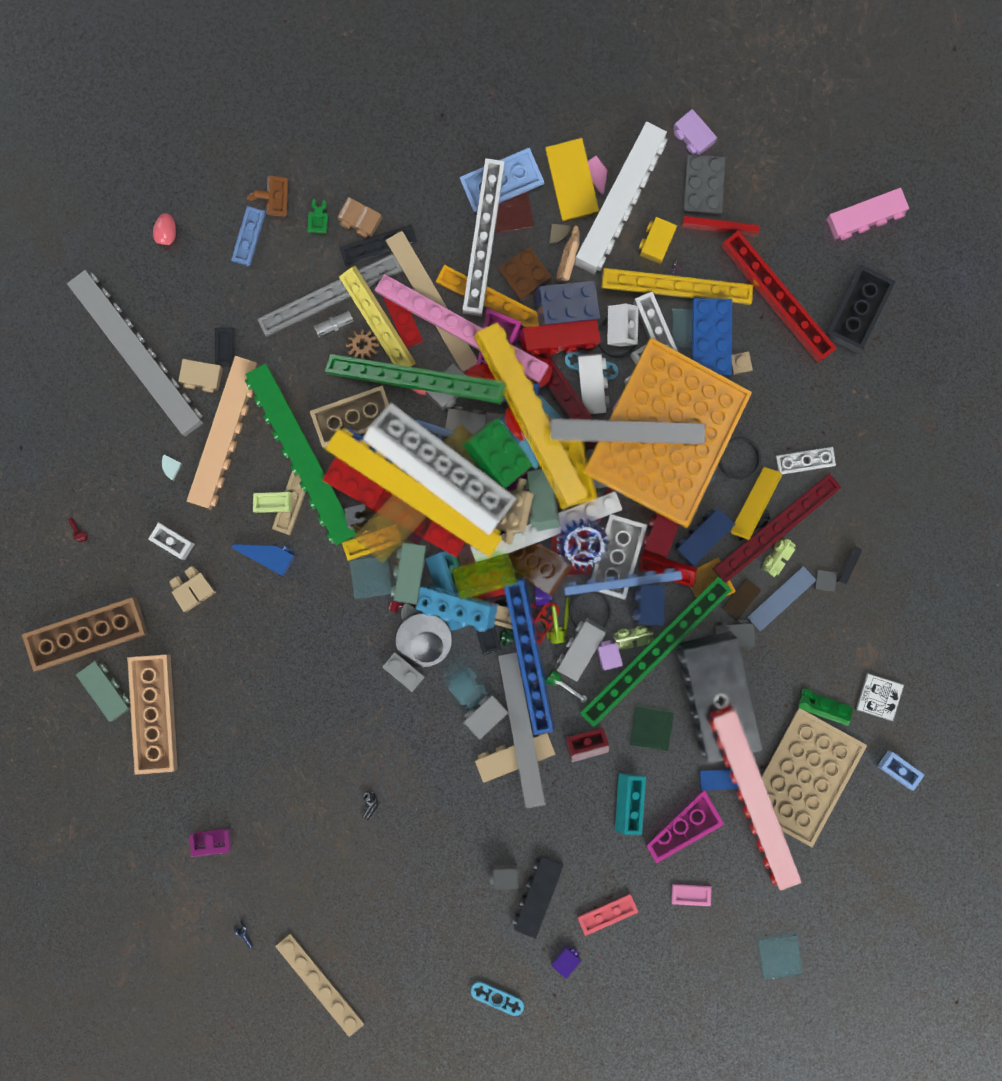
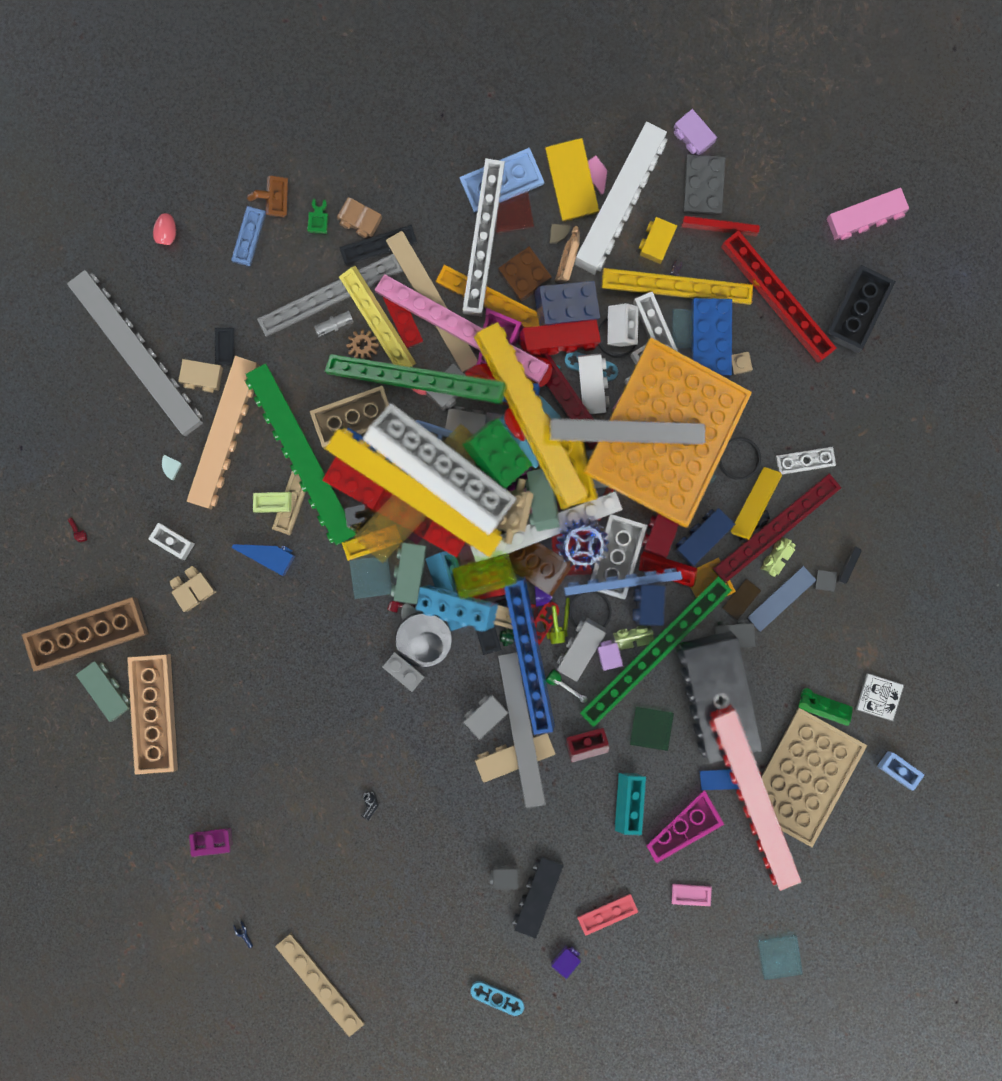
(465, 688): clear light blue brick -> none

